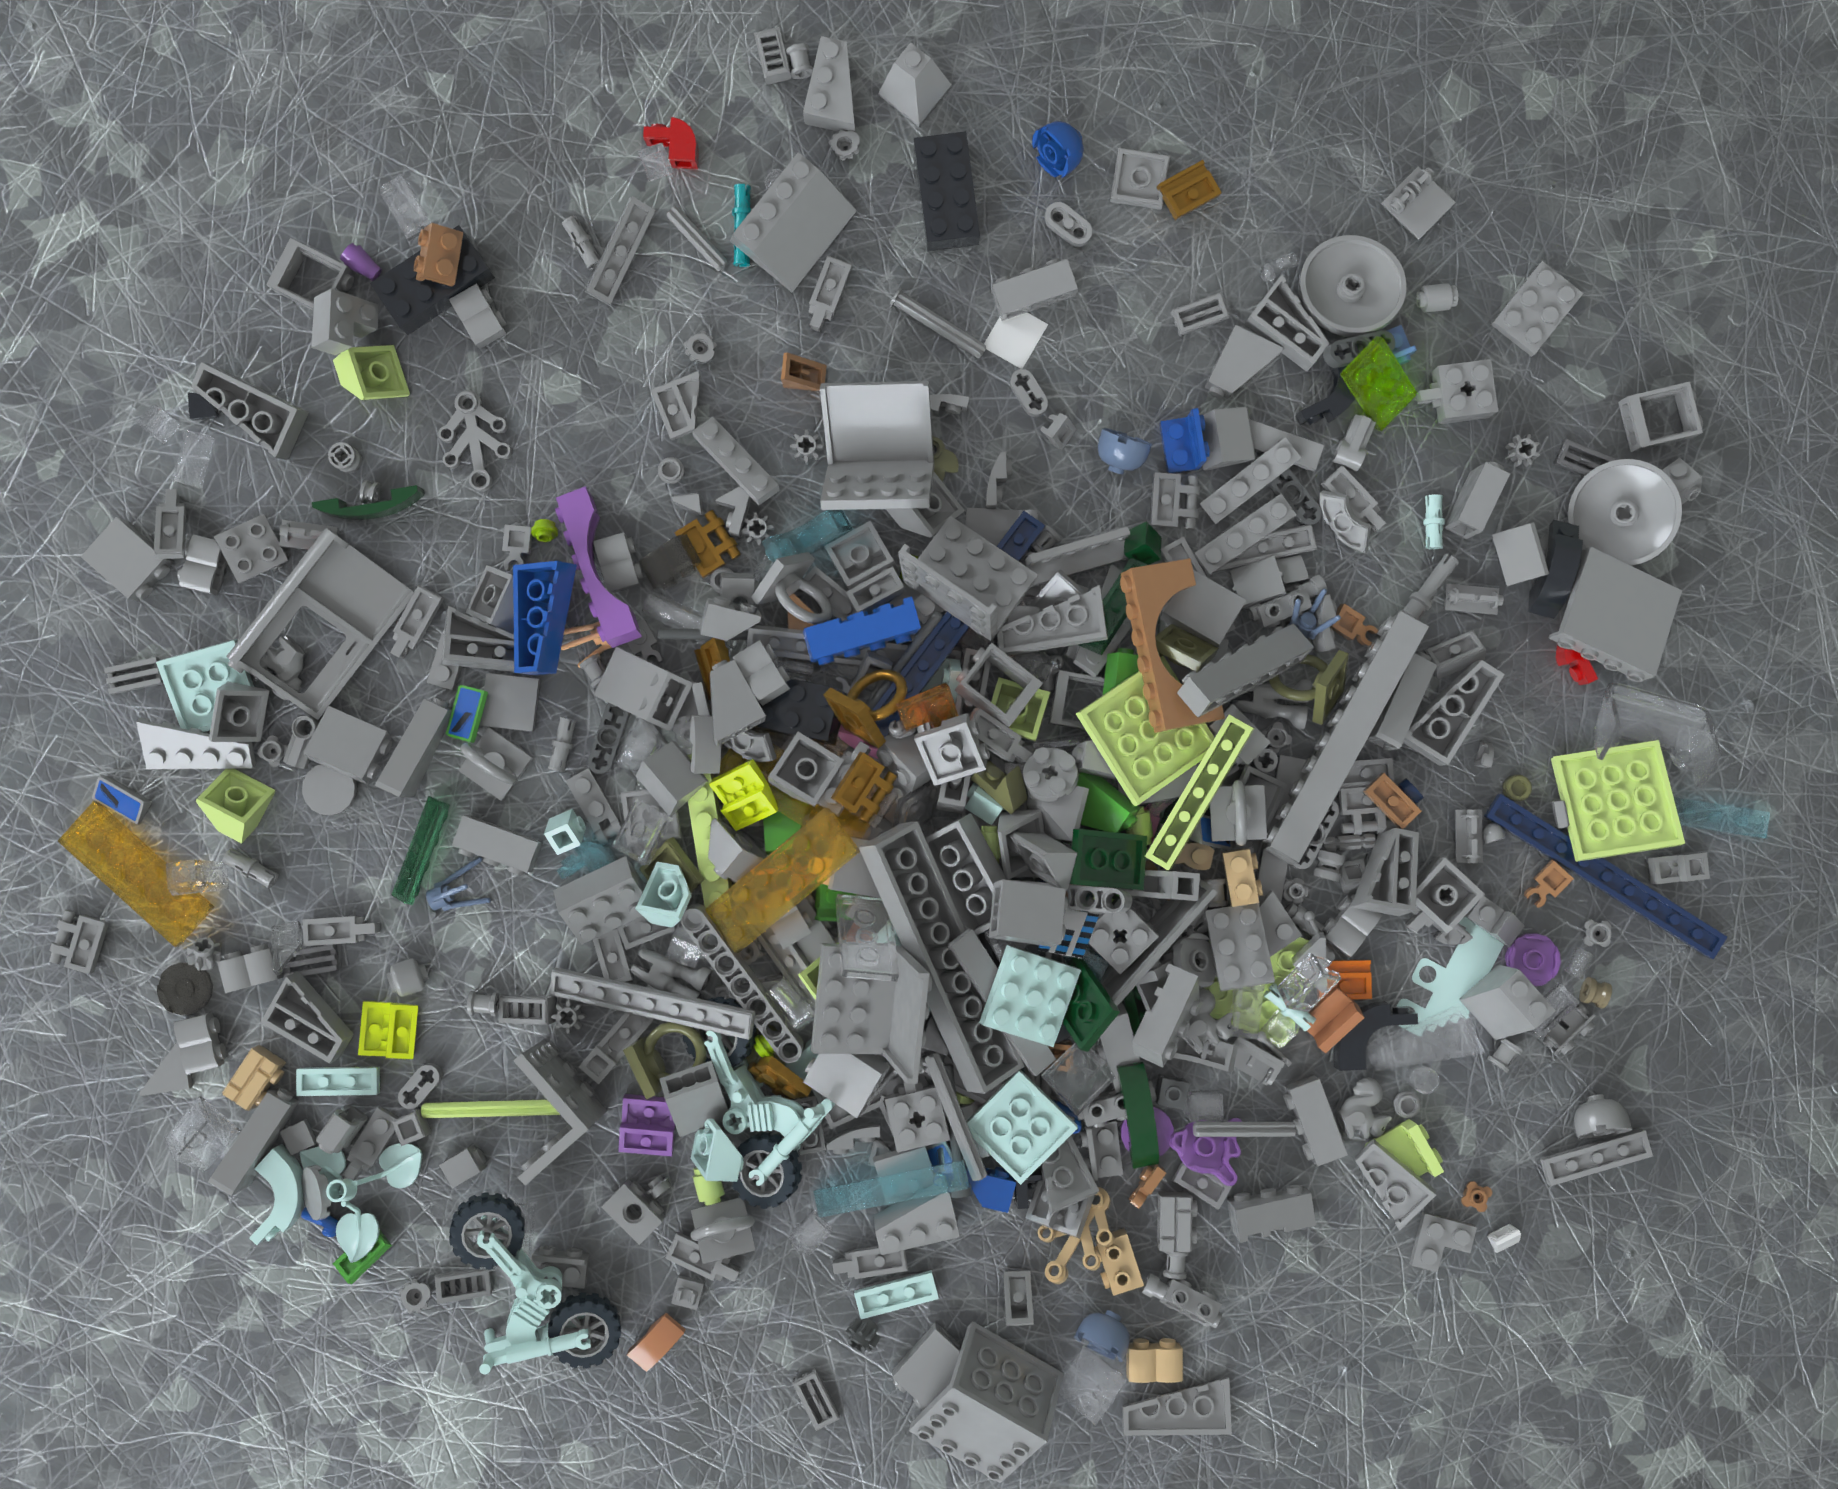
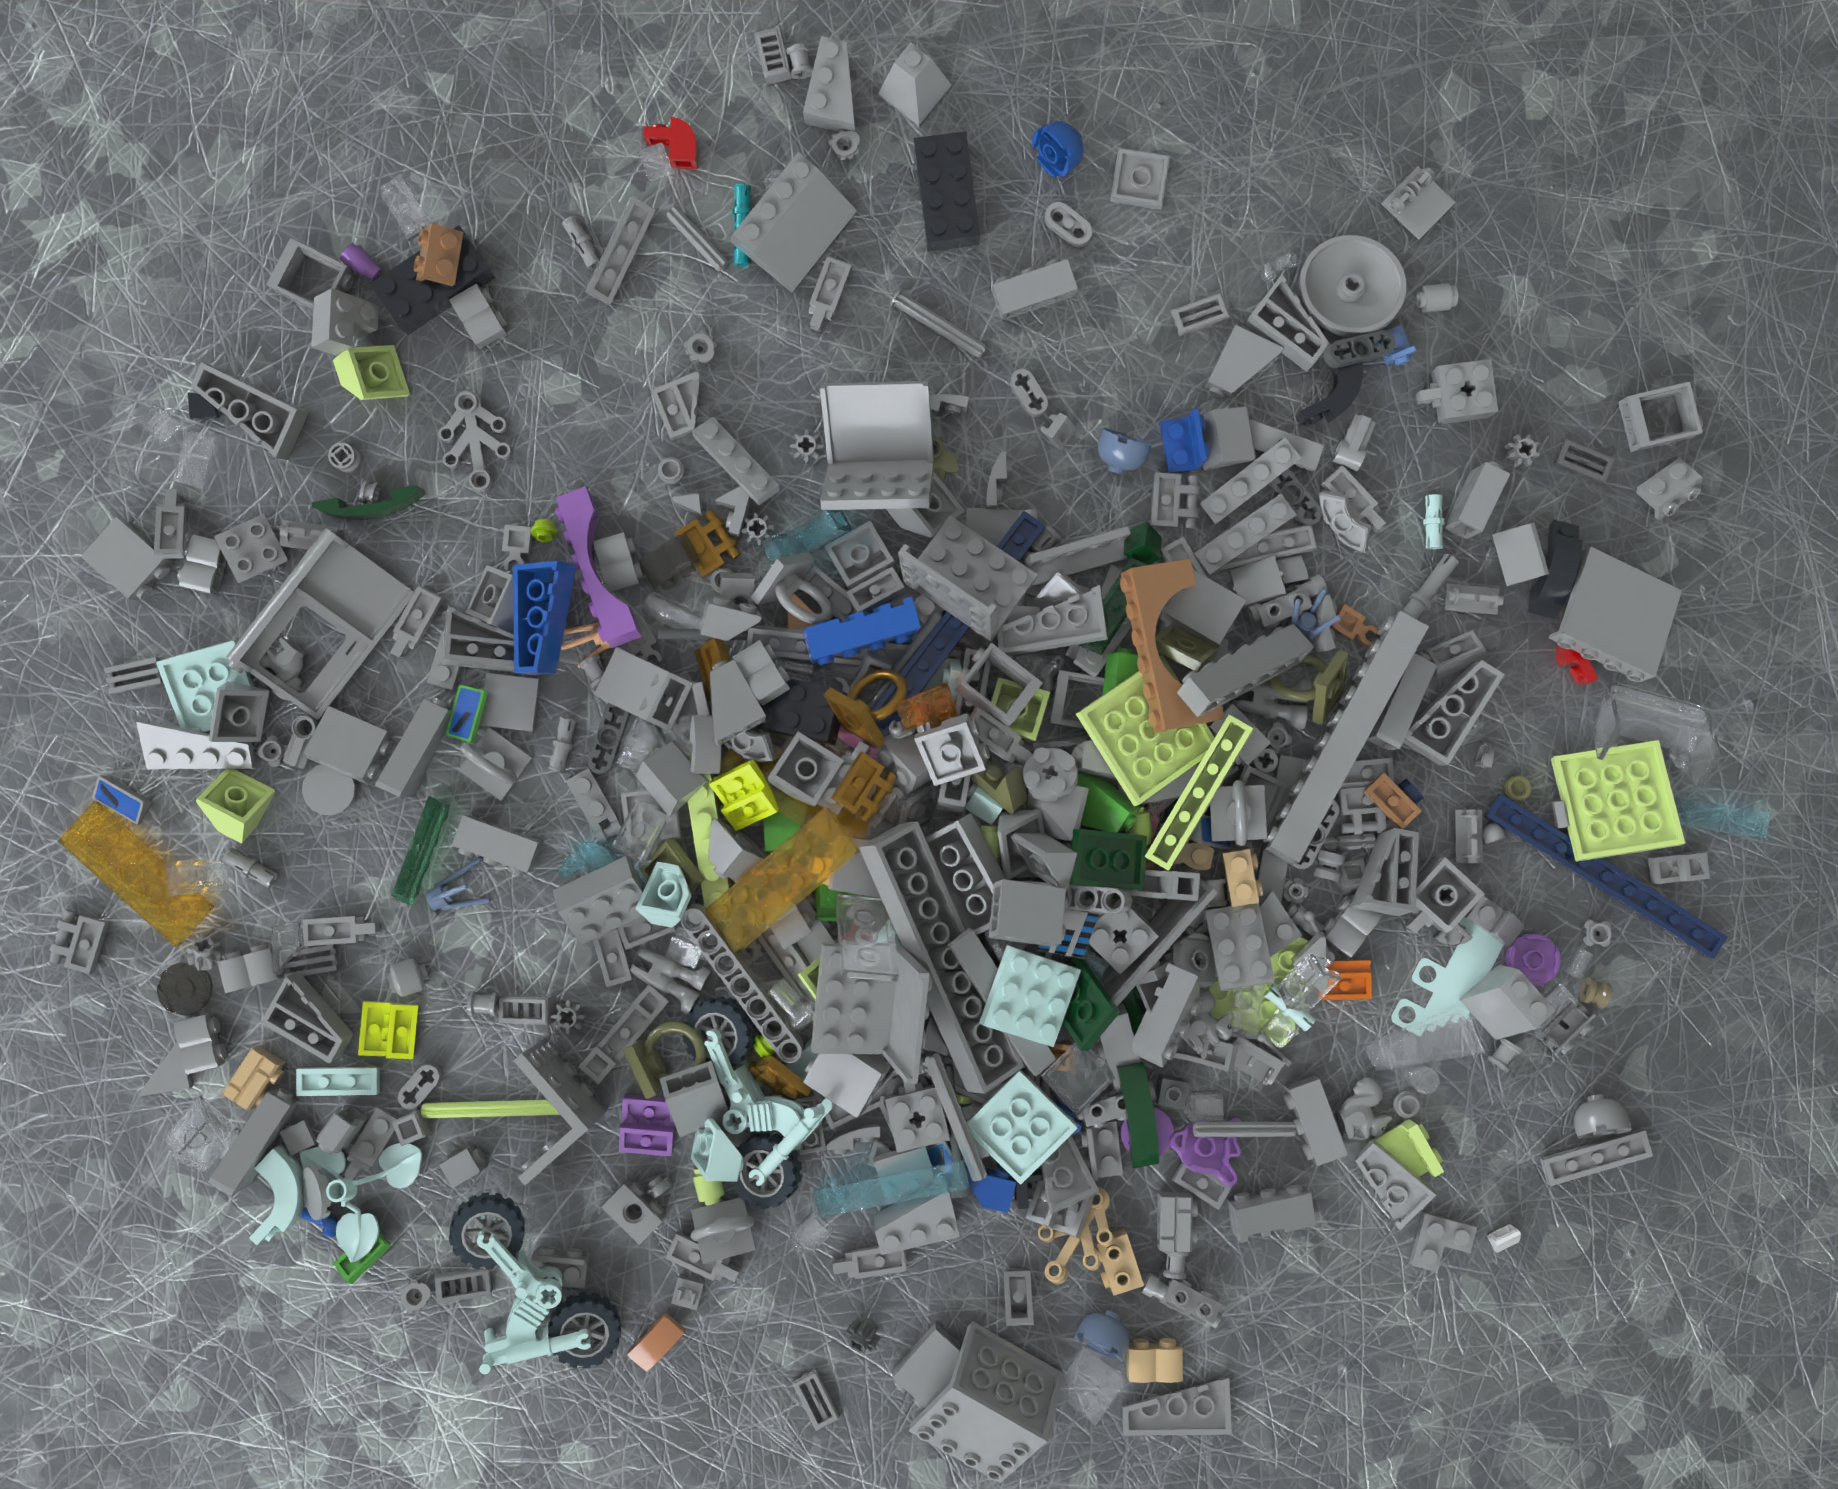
(565, 831): light aqua brick -> none
(652, 1003): light grey tile -> none
(802, 373): medium nougat slope -> none
(896, 1294): light aqua plate -> none
(1015, 338): white sticker -> none
(1150, 1178): medium nougat plate -> none
(1189, 190): pearl gold plate -> none
(1334, 1019): nougat panel -> none
(1351, 1049): black arch -> none
(1379, 383): clear neon green plate -> none
(1470, 1191): medium nougat plate -> none
(1537, 308): light grey plate -> none
(1551, 880): medium nougat plate -> none
(1626, 510): light grey dish -> none

